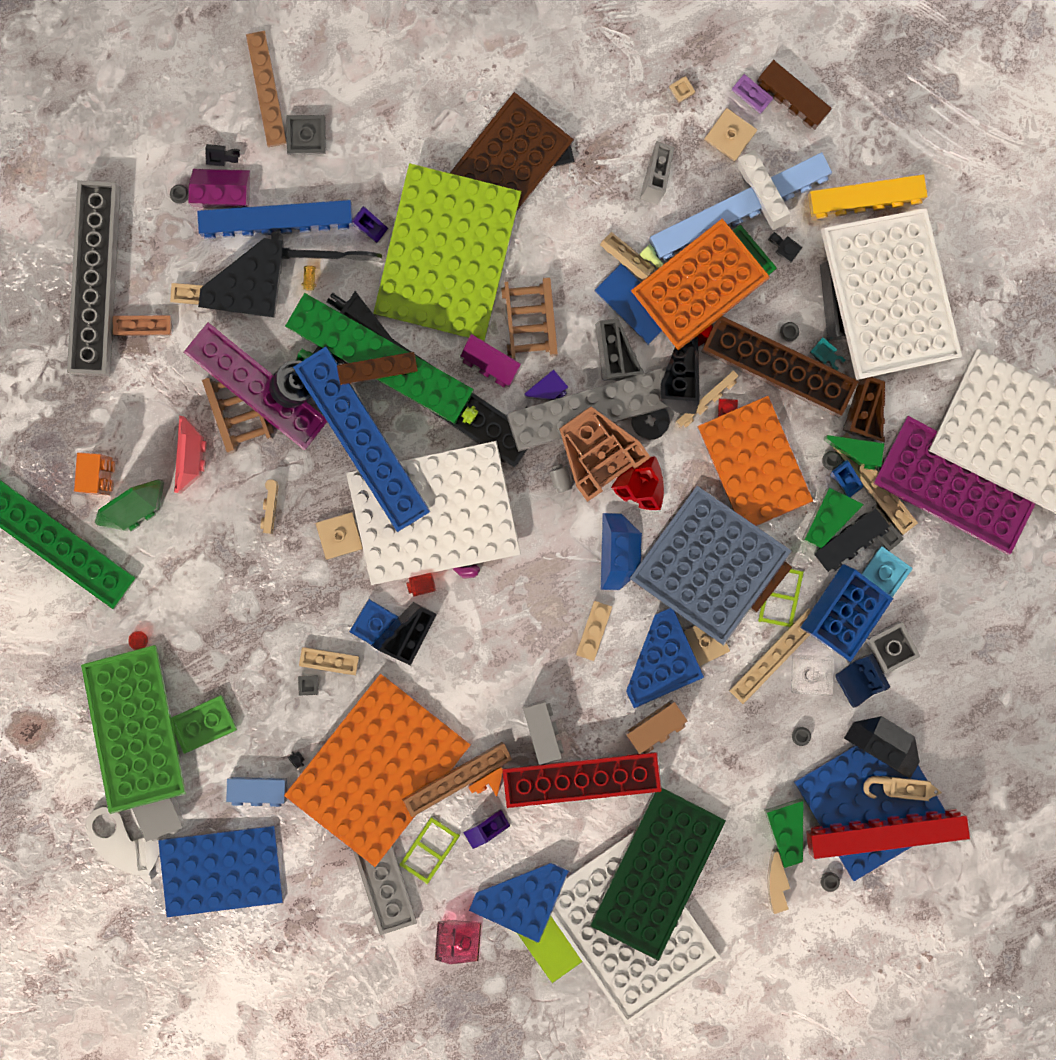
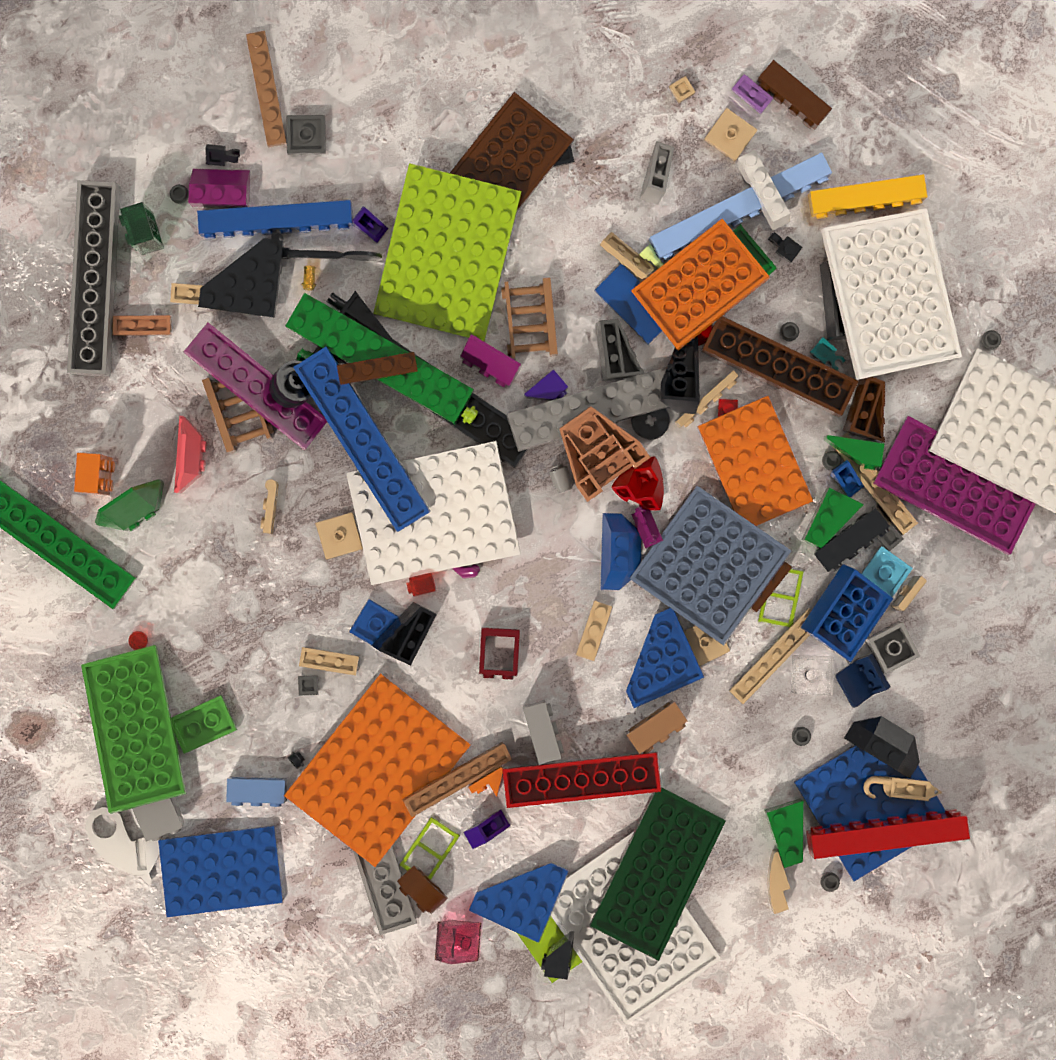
(141, 228): none -> clear green brick
(421, 890): none -> reddish brown brick
(500, 632): none -> dark red window
(558, 959): none -> black slope
(646, 527): none -> magenta hinge
(908, 593): none -> tan plate
(991, 339): none -> dark grey plate

